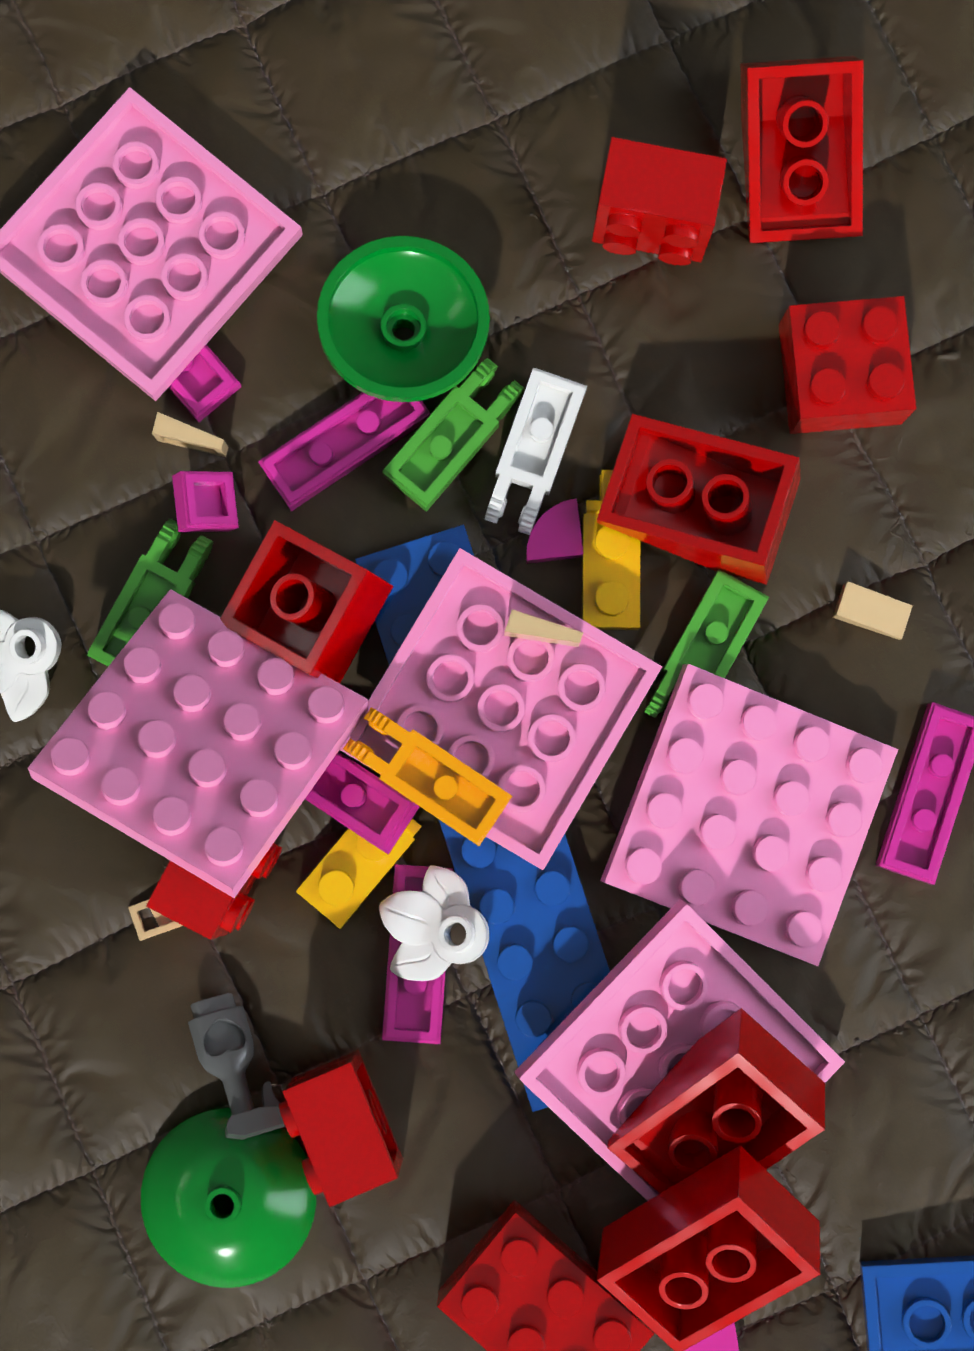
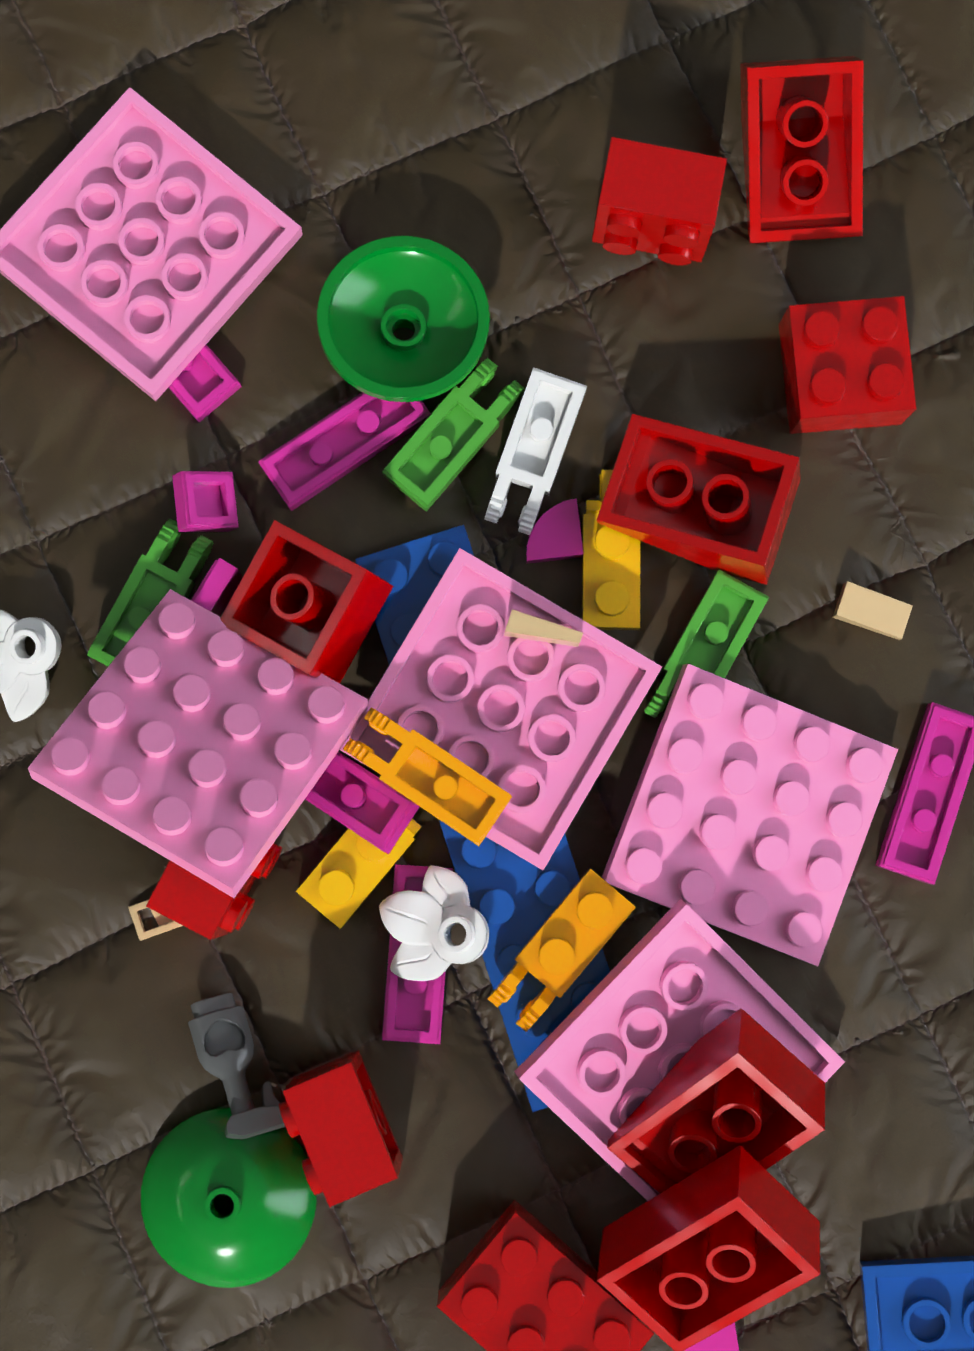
(183, 435): tan piece -> none
(218, 587): none -> dark pink tile
(565, 944): none -> light orange hinge

